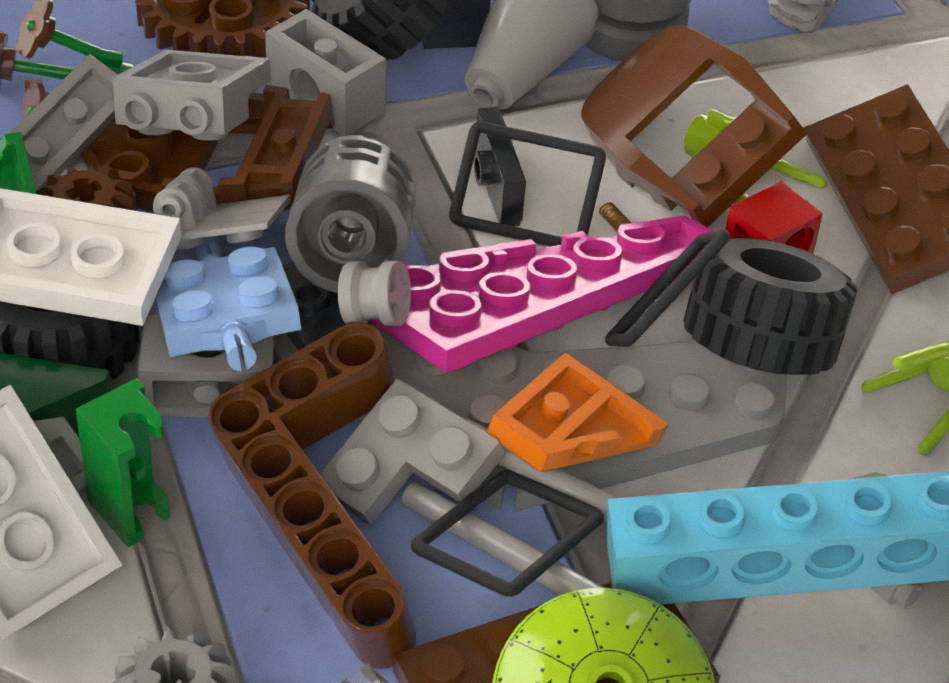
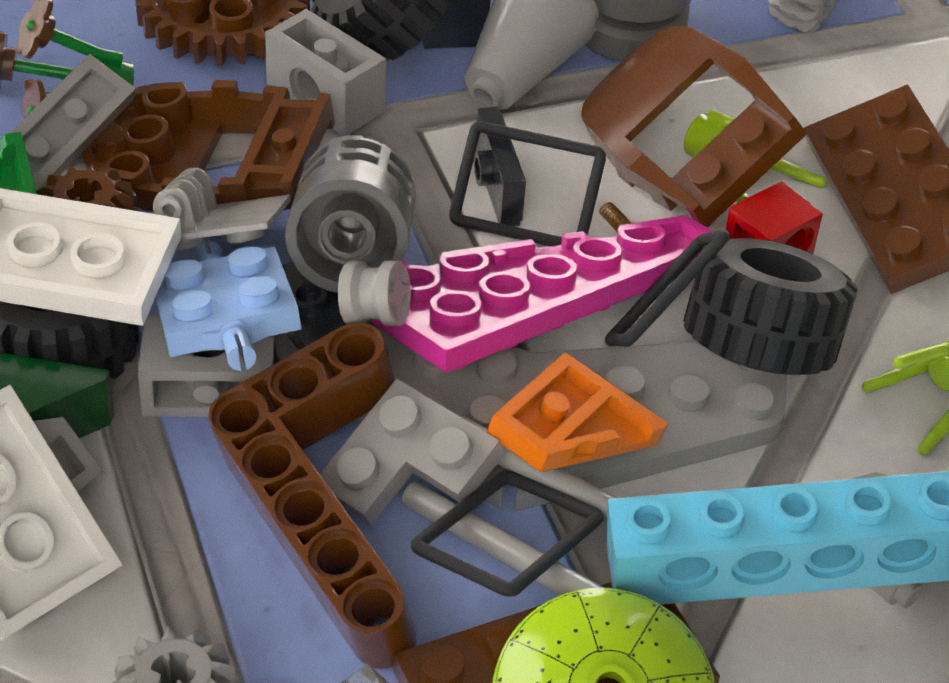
(119, 458): green hinge -> none
(188, 93): light grey plate -> none

